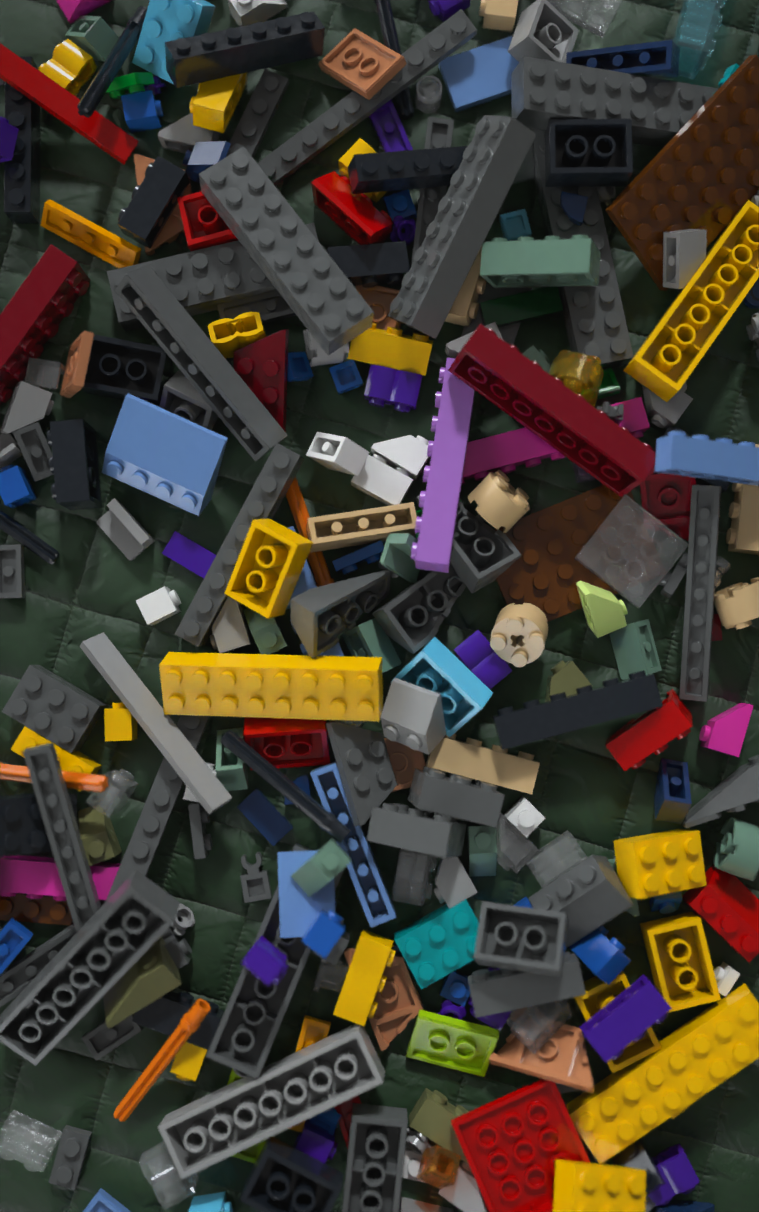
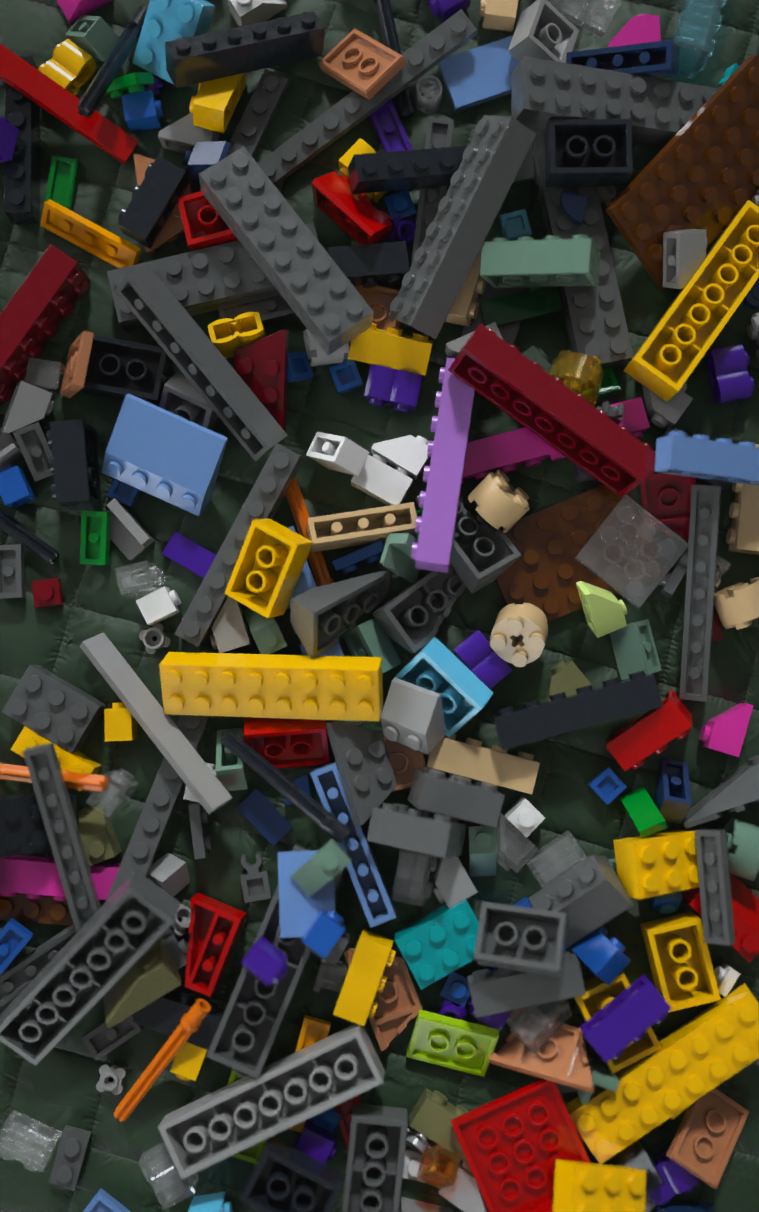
(47, 592): none -> dark red plate
(63, 181): none -> green tile
(95, 537): none -> green plate
(116, 1073): none -> light grey plate
(123, 493): none -> blue plate
(139, 579): none -> clear brick
(147, 635): none -> light grey plate
(169, 874): none -> light grey panel
(211, 940): none -> red wedge
(601, 1076): none -> sand green panel
(607, 785): none -> blue plate
(638, 30): none -> dark pink slope
(643, 812): none -> green tile
(708, 1136): none -> nougat tile
(714, 887): none -> dark grey plate
(729, 374): none -> dark purple brick

